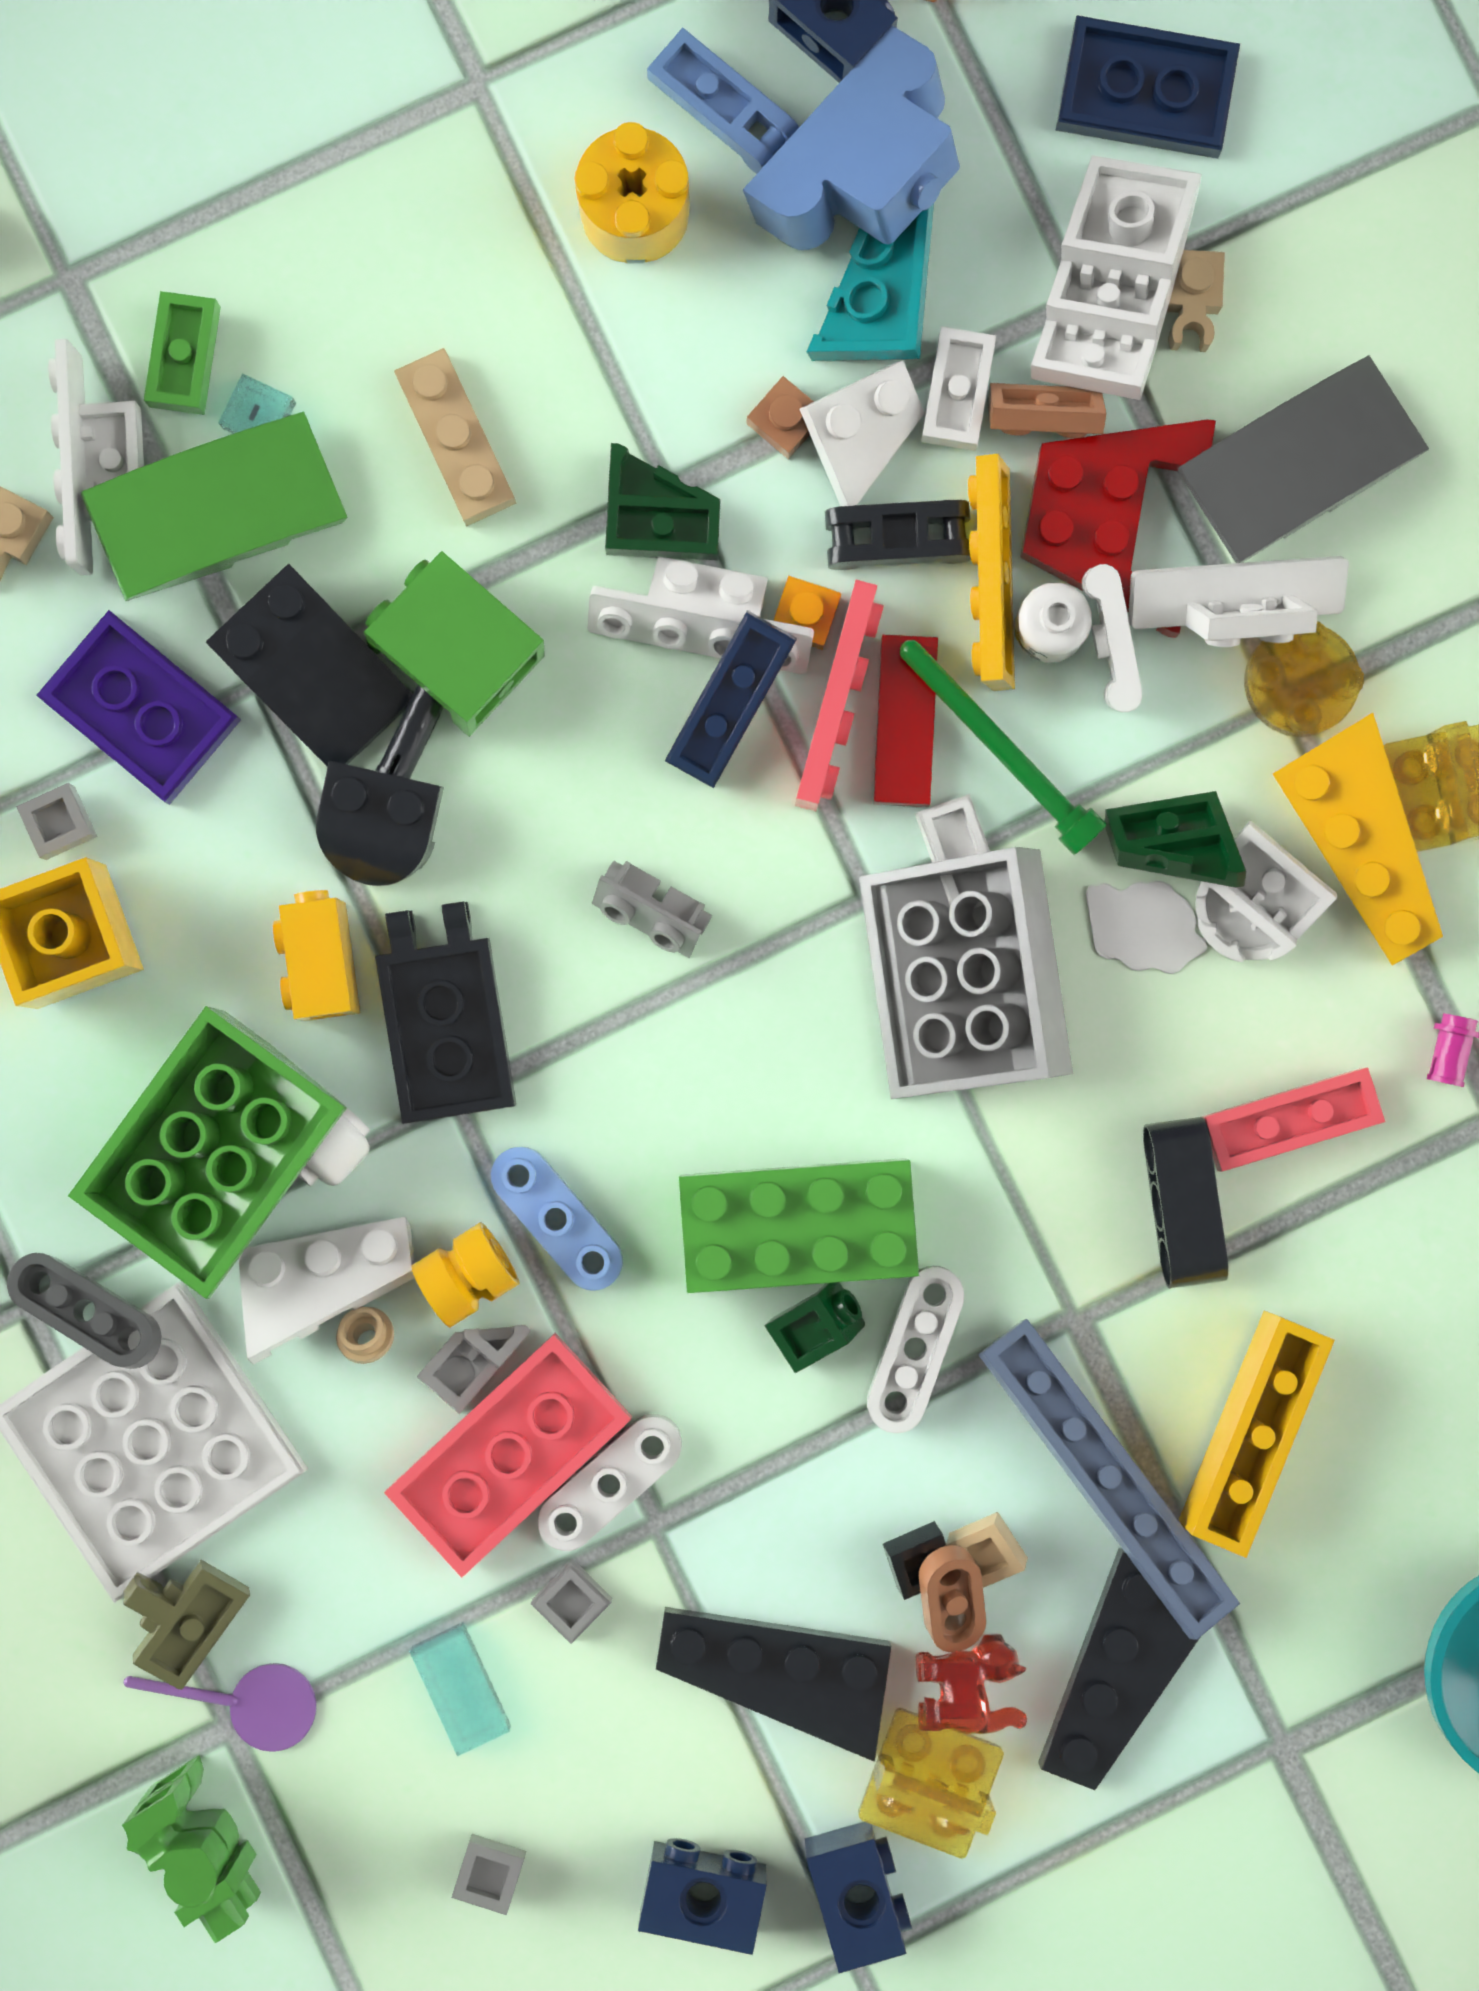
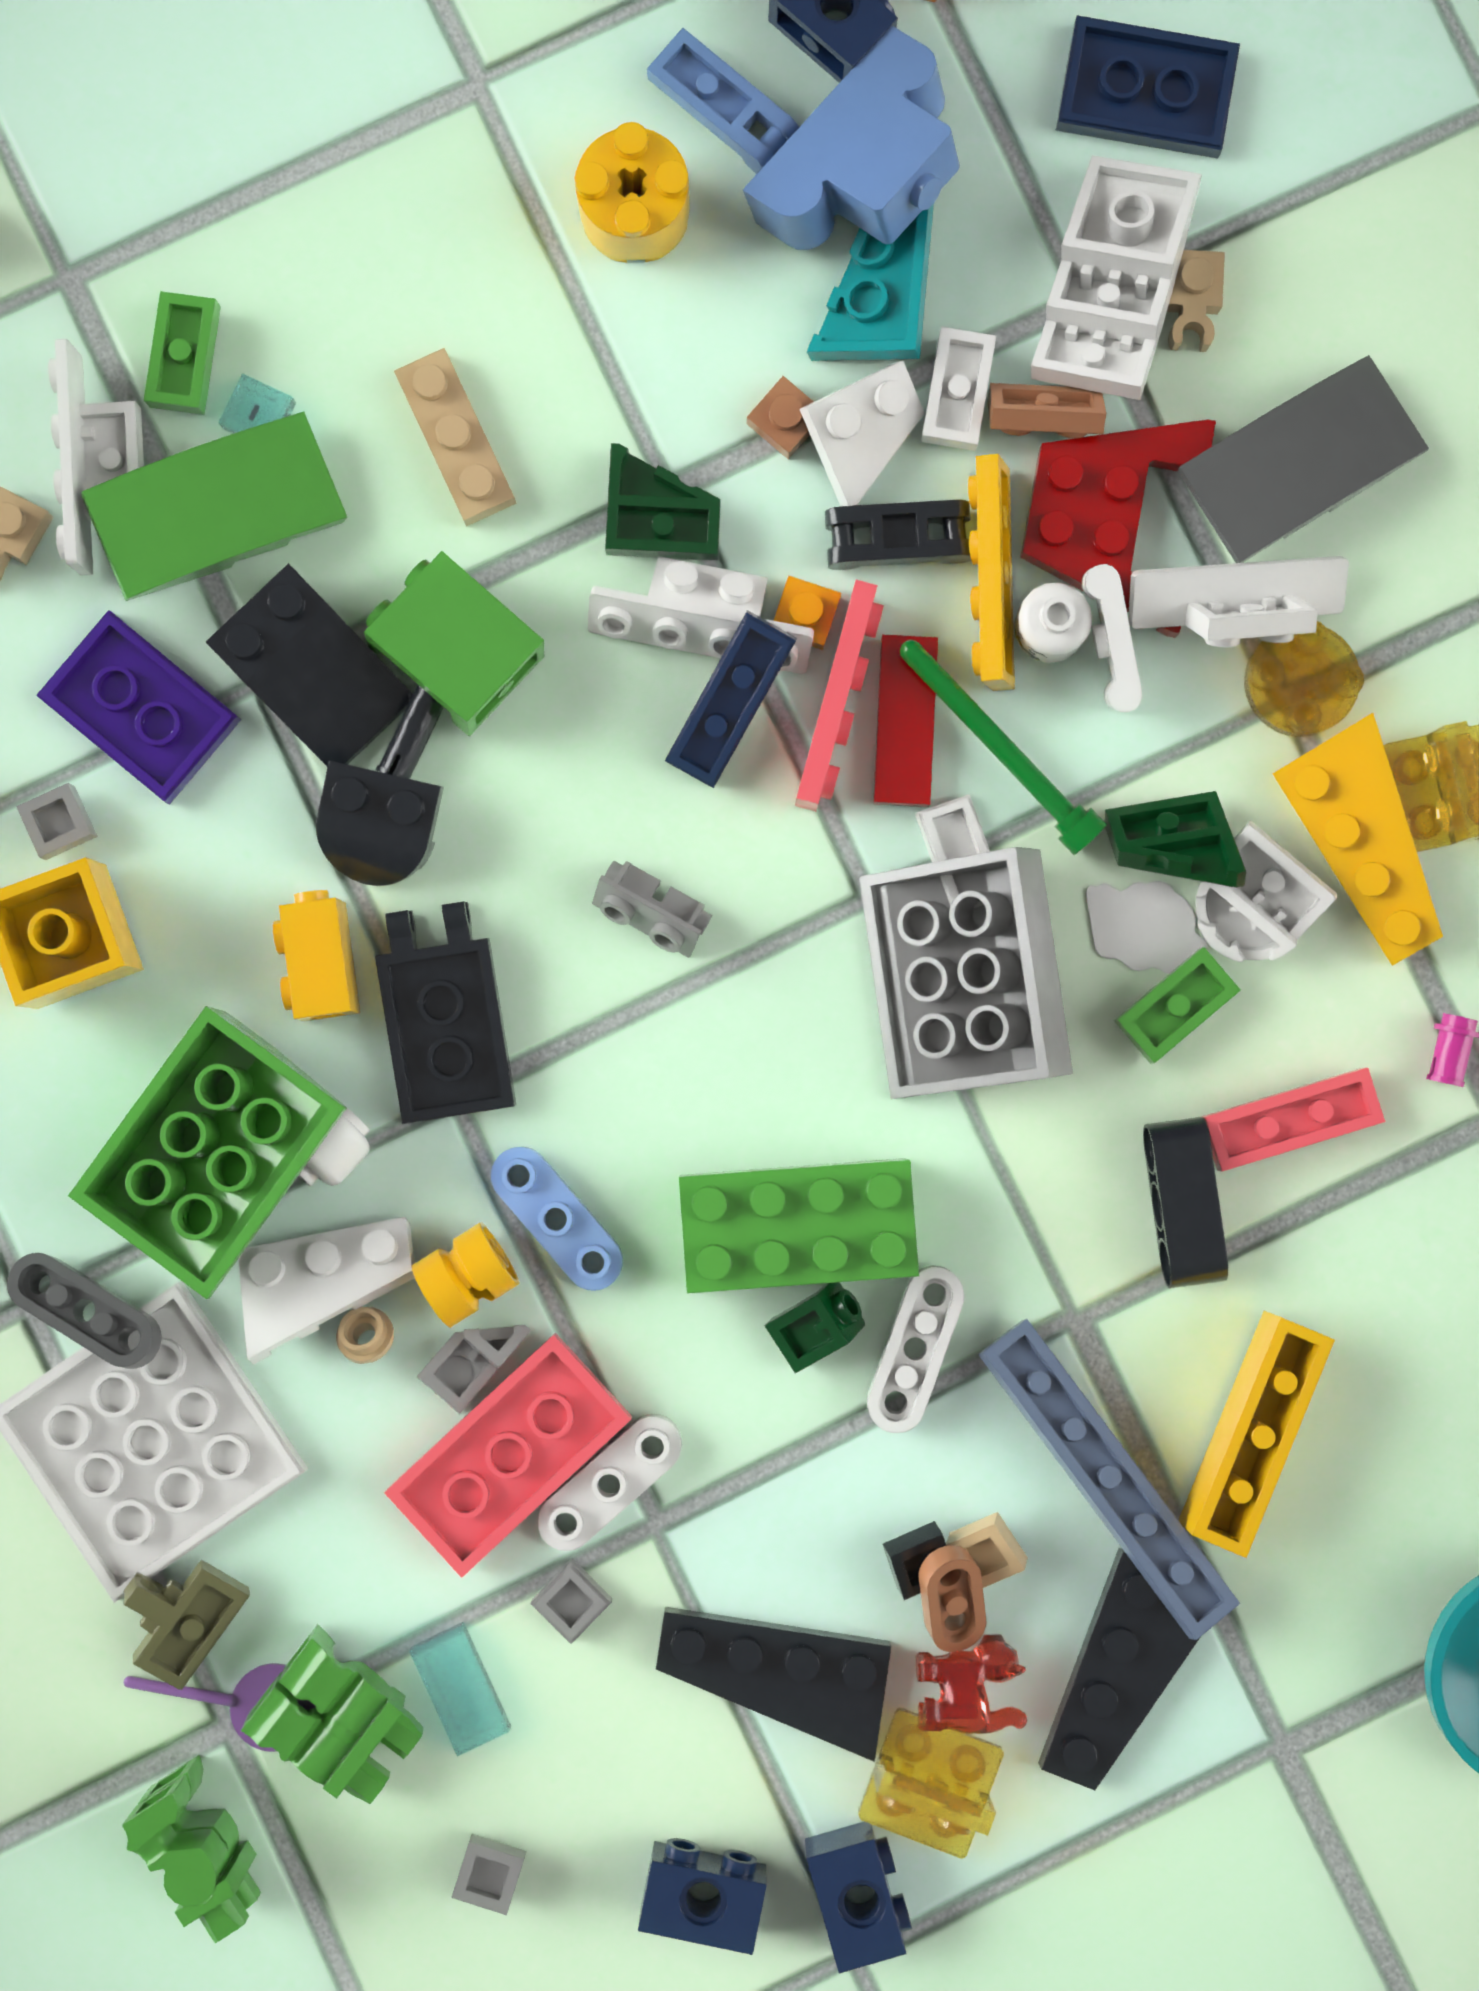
(349, 1720): none -> bright green hips
(1177, 1005): none -> bright green plate

